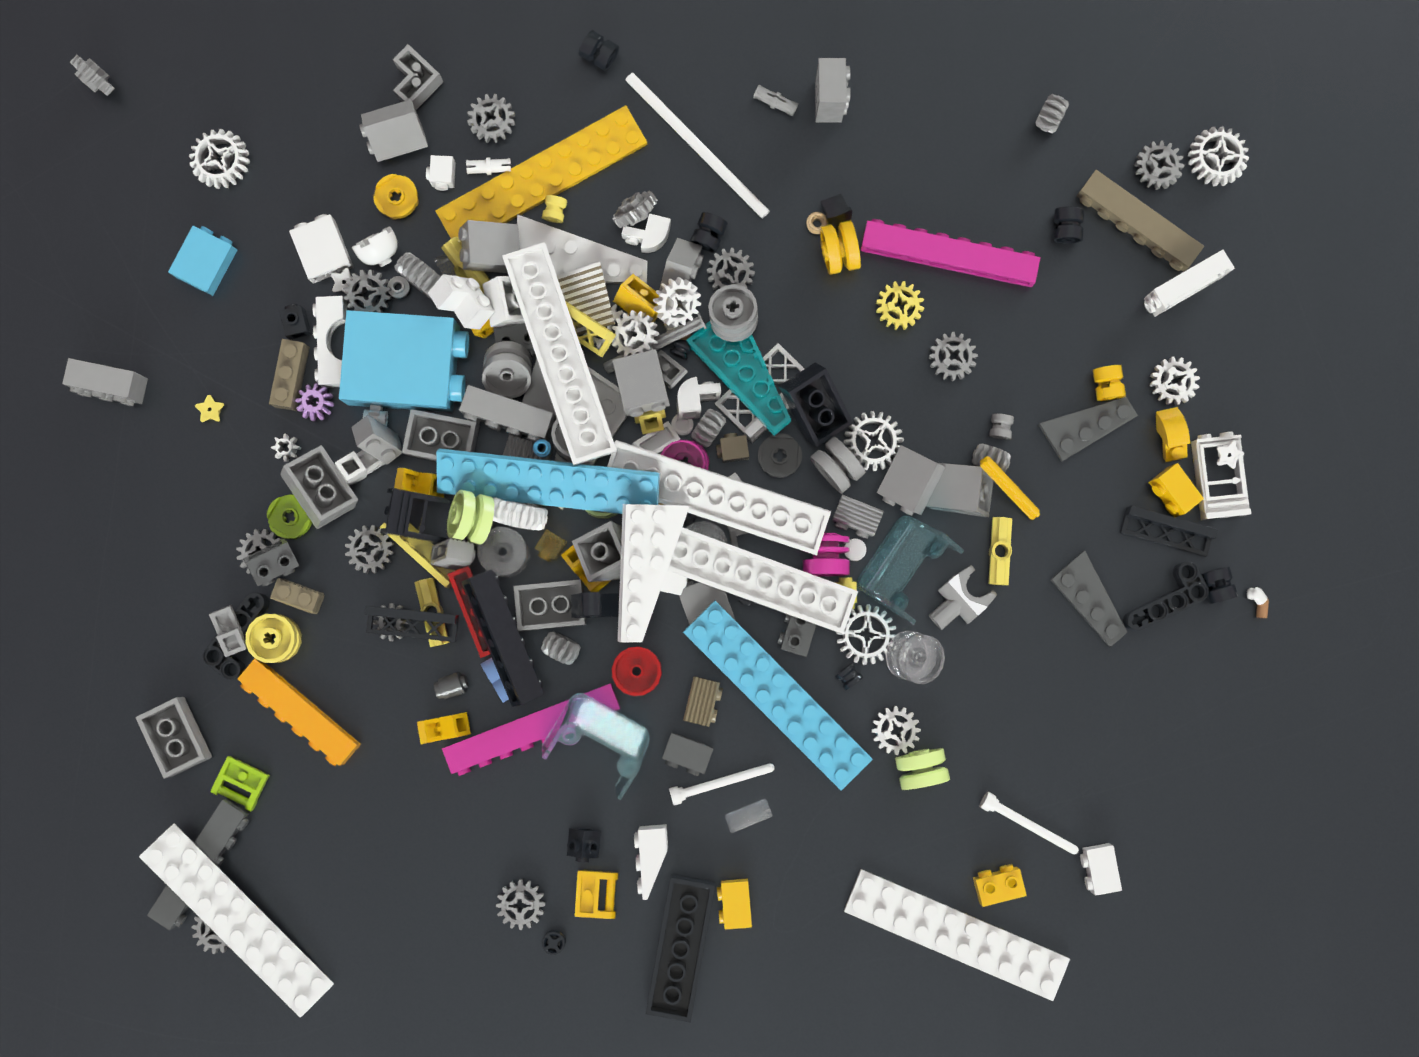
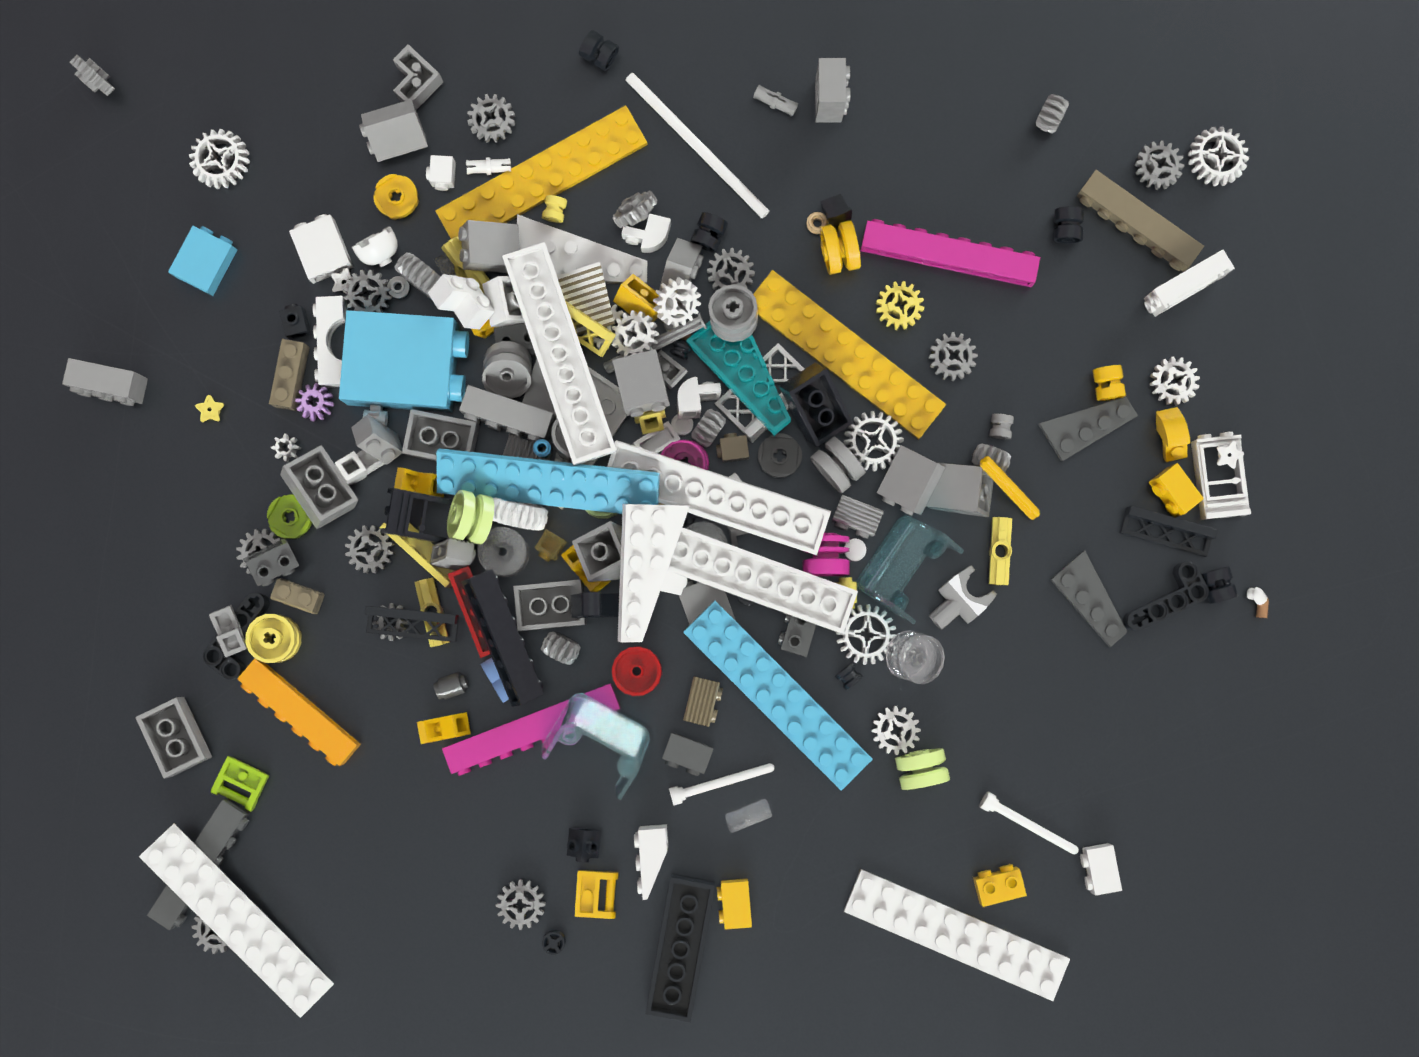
(846, 355): none -> yellow plate

